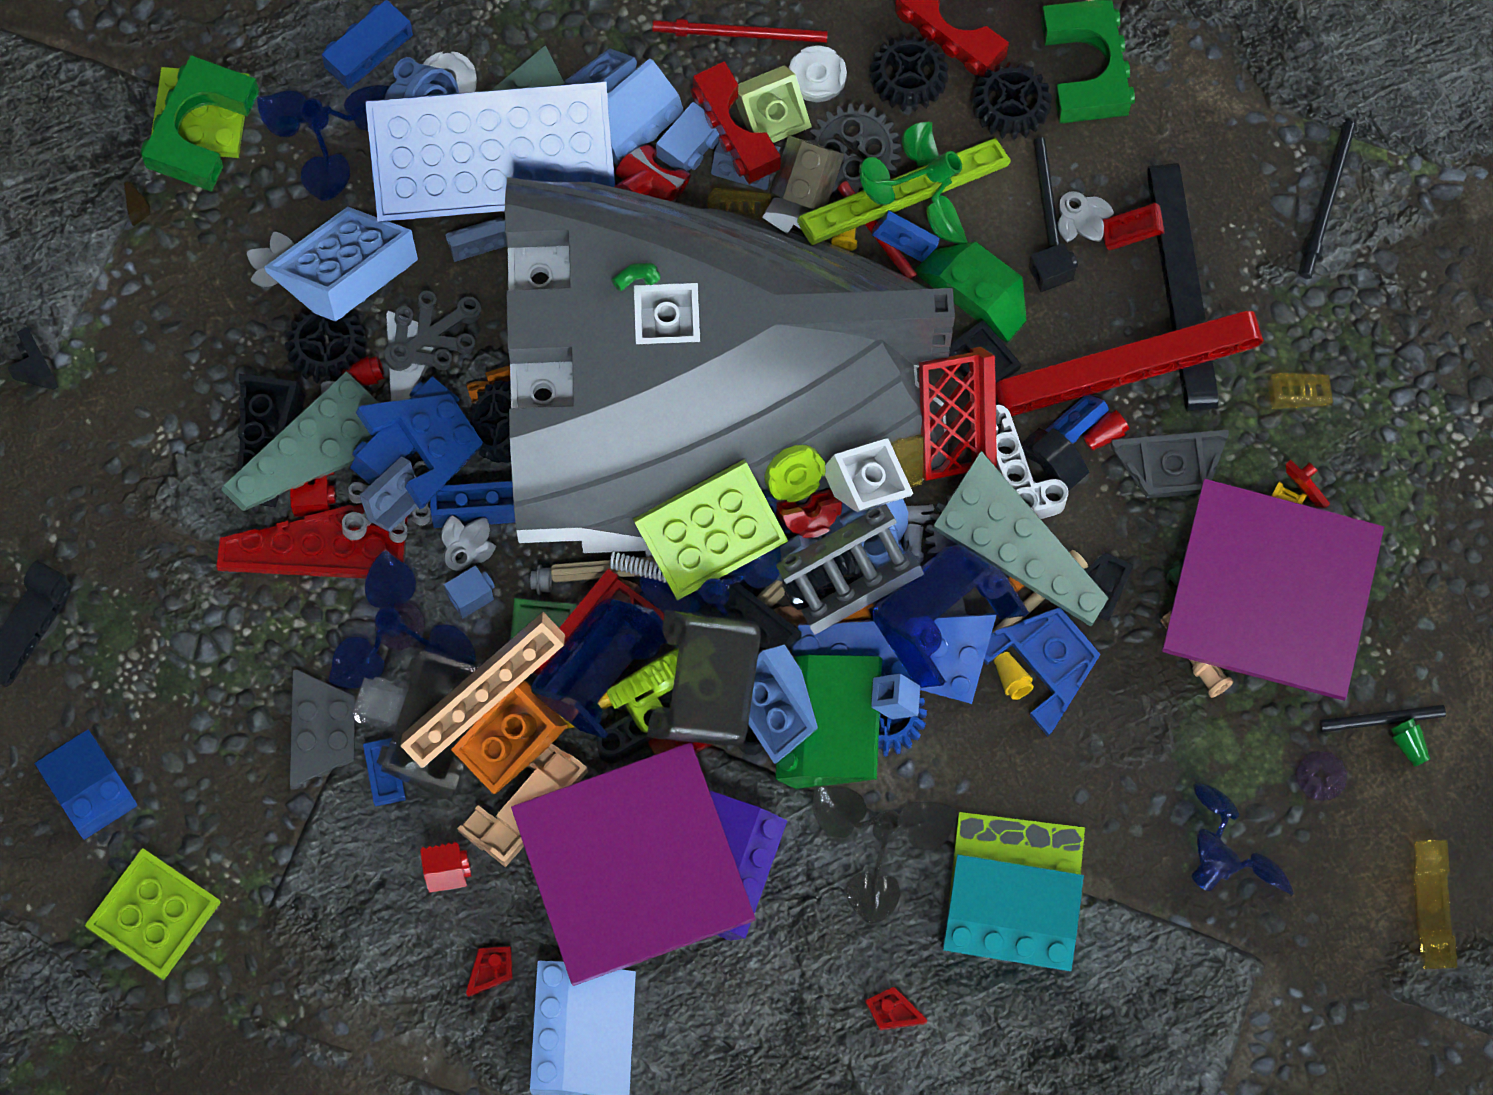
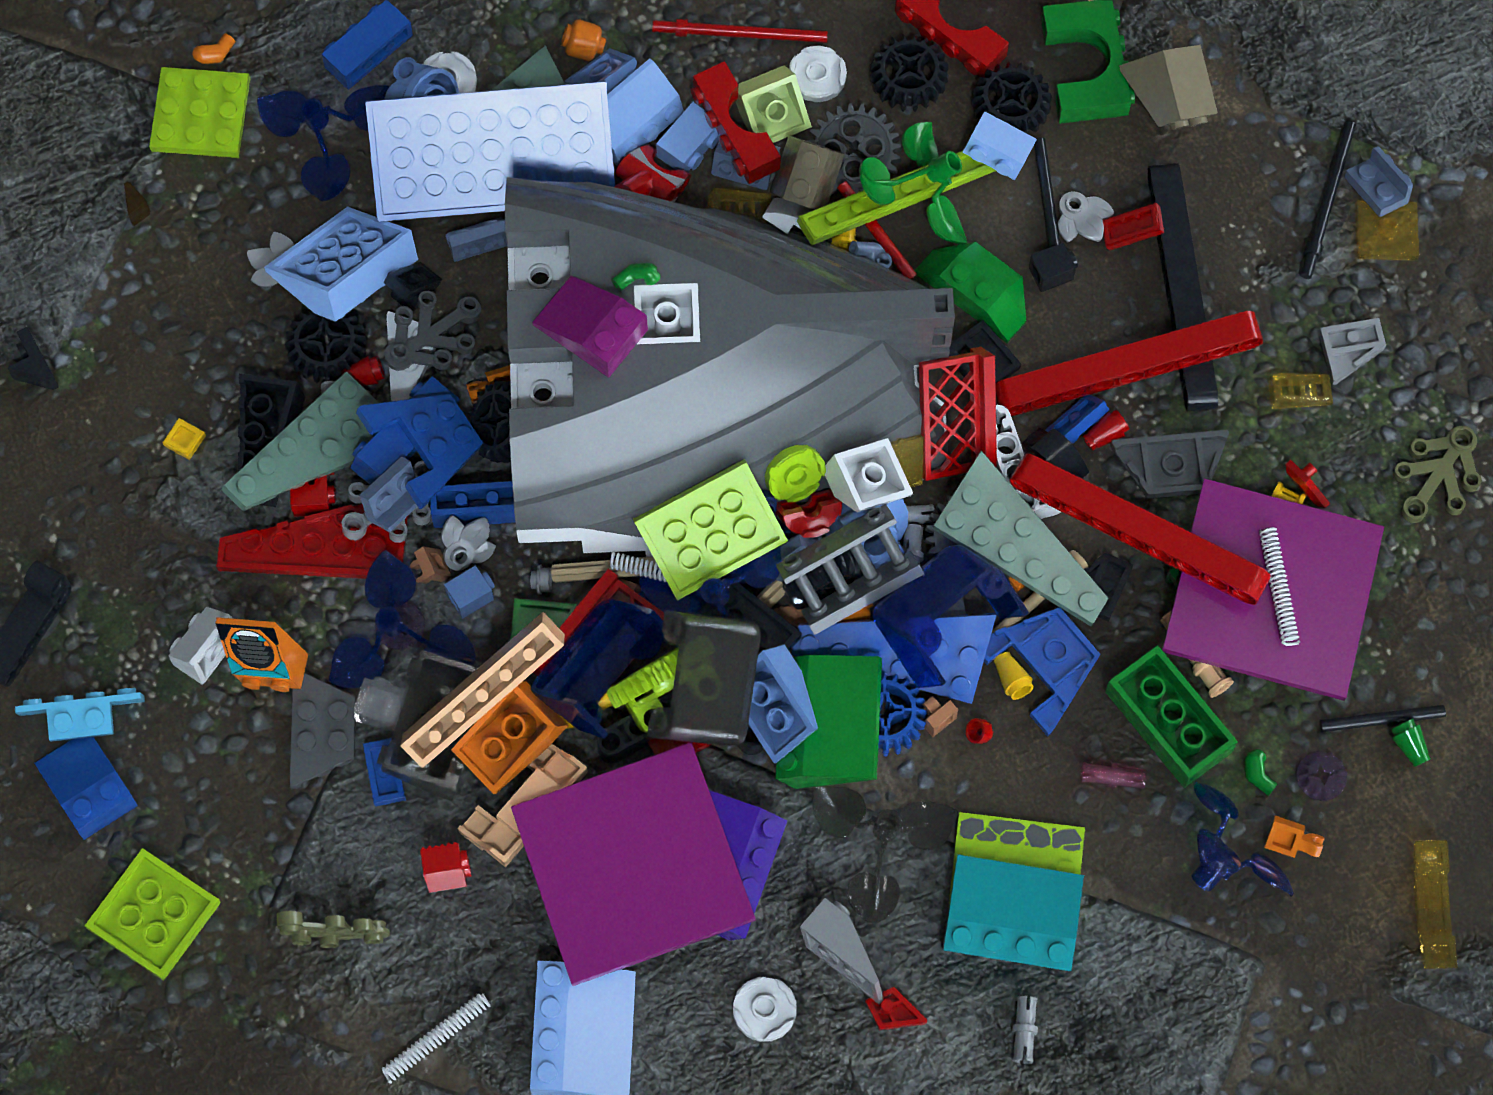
(80, 717): none -> medium azure bracket
(184, 439): none -> yellow tile
(198, 85): green arch -> none
(200, 647): none -> white slope
(214, 53): none -> orange arm
(262, 654): none -> slope
(332, 931): none -> olive plant
(410, 282): none -> black slope
(432, 565): none -> nougat tile
(437, 1032): none -> white piece
(490, 969): red piece -> none
(583, 40): none -> orange head
(592, 324): none -> magenta slope
(764, 1009): none -> white tile
(834, 939): none -> light grey slope
(871, 251): none -> sand blue arm
(895, 696): medium blue brick -> none
(905, 236): blue plate -> none
(939, 716): none -> nougat tile
(976, 725): none -> red hinge
(999, 145): none -> light blue brick
(1024, 1030): none -> light grey pin
(1113, 775): none -> clear pink pin
(1140, 529): none -> red beam
(1171, 716): none -> green brick
(1173, 86): none -> dark tan slope
(1256, 771): none -> green arm
(1275, 556): none -> white piece
(1289, 837): none -> orange plate
(1350, 346): none -> light grey wing
(1380, 183): none -> sand blue bracket
(1387, 236): none -> clear yellow plate
(1441, 470): none -> olive plant

